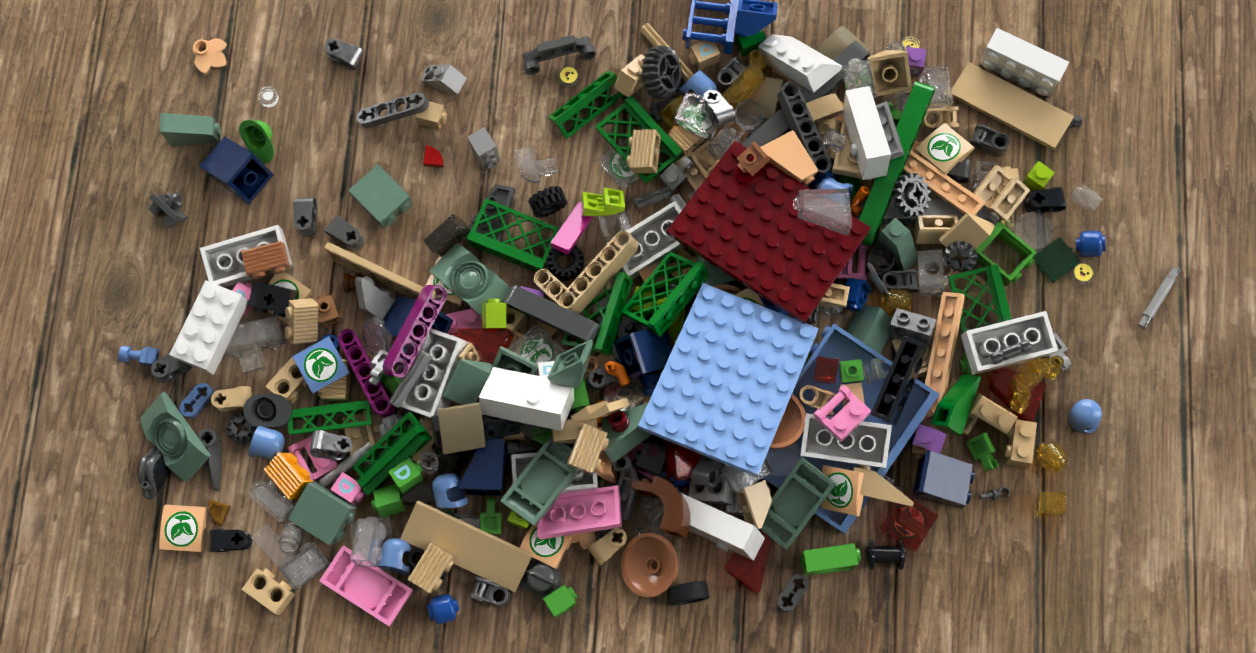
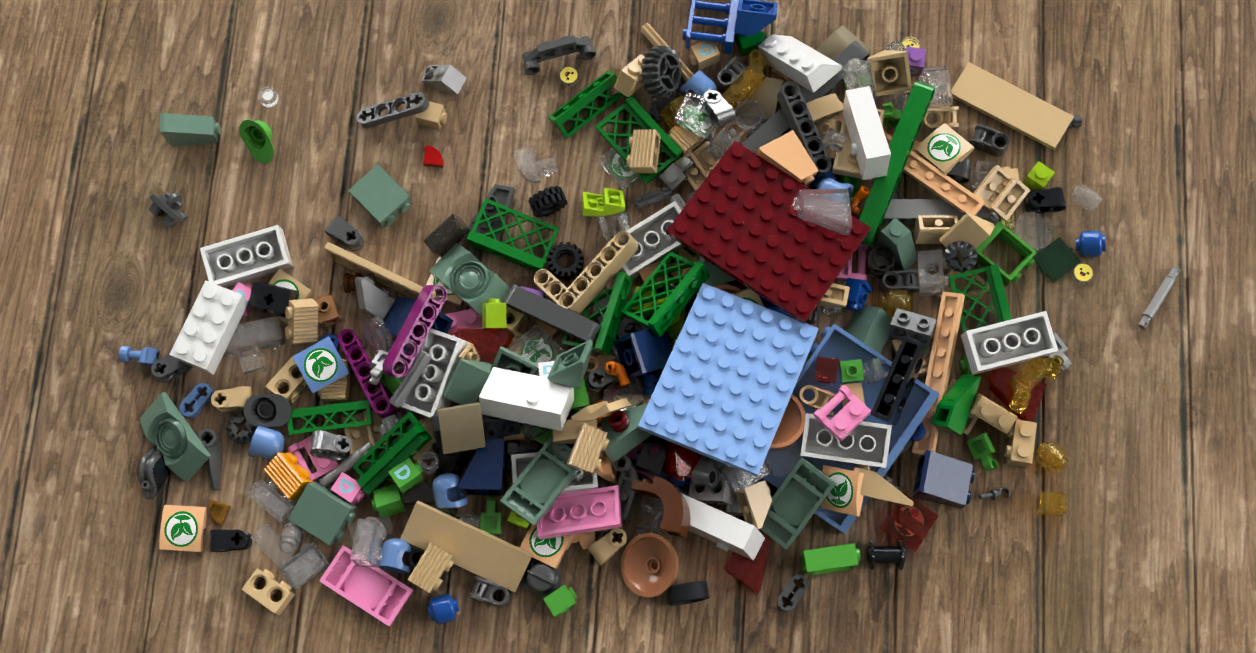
(211, 55): light nougat plate -> none
(236, 169): dark blue slope -> none
(265, 260): nougat brick -> none
(305, 215): dark grey piece -> none
(346, 55): flat silver piece -> none
(484, 149): light grey brick -> none
(571, 230): tile -> none
(759, 161): nougat brick -> none
(873, 276): white sticker -> none
(890, 130): light grey tile -> none
(911, 194): dark grey gear -> none
(929, 438): medium lavender brick -> none
(1011, 352): dark grey axle -> none
(1023, 63): white brick -> none
(1085, 415): medium blue helmet -> none

